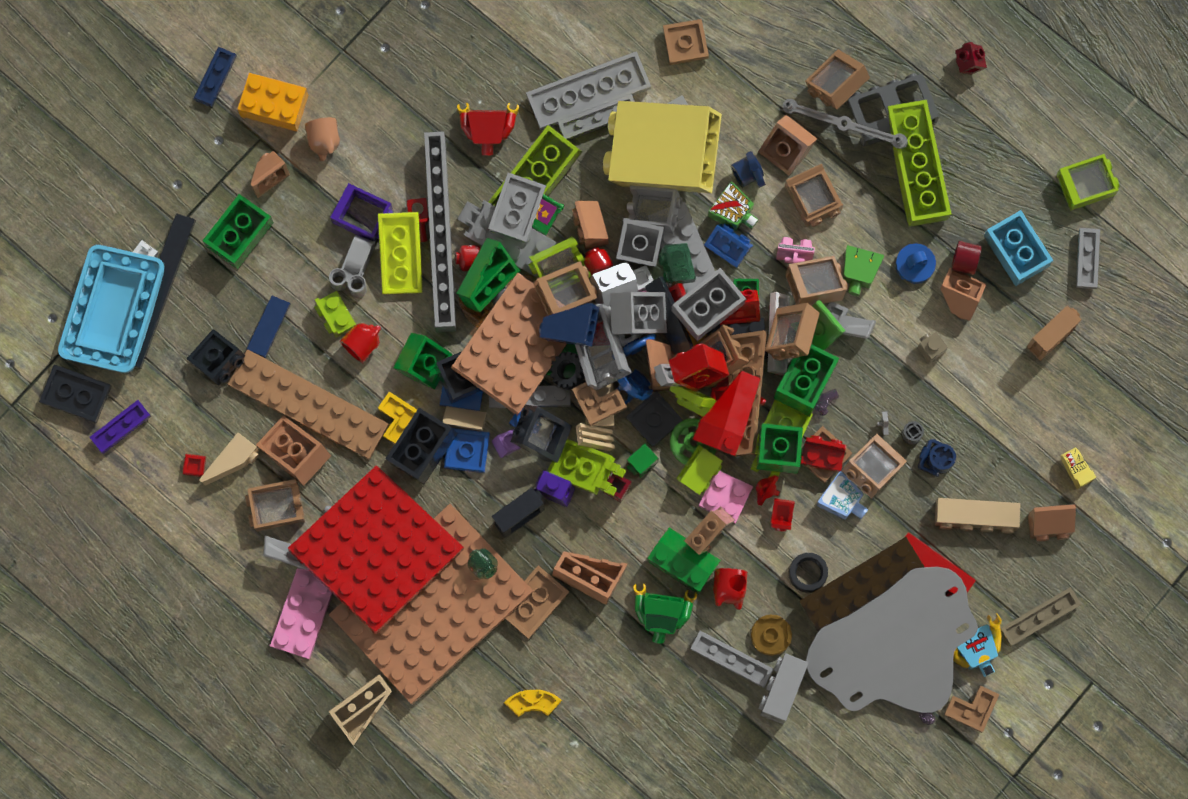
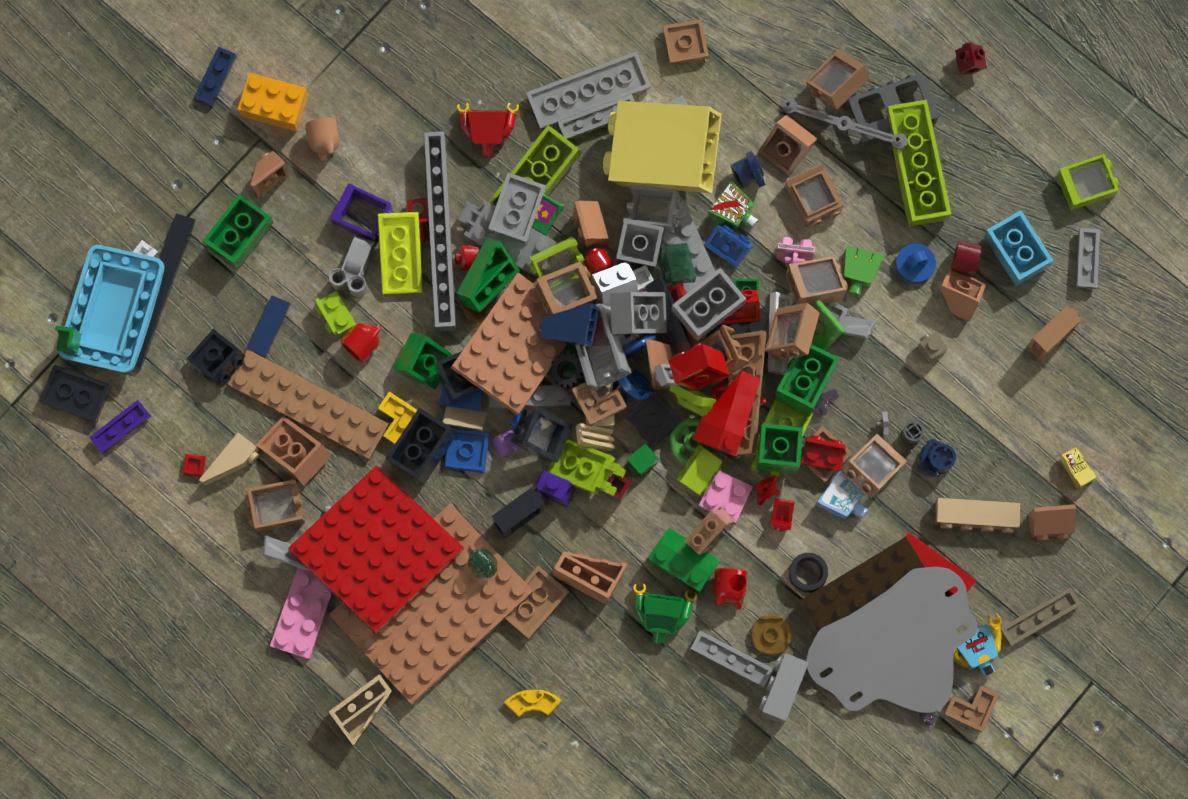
(68, 339): none -> green panel

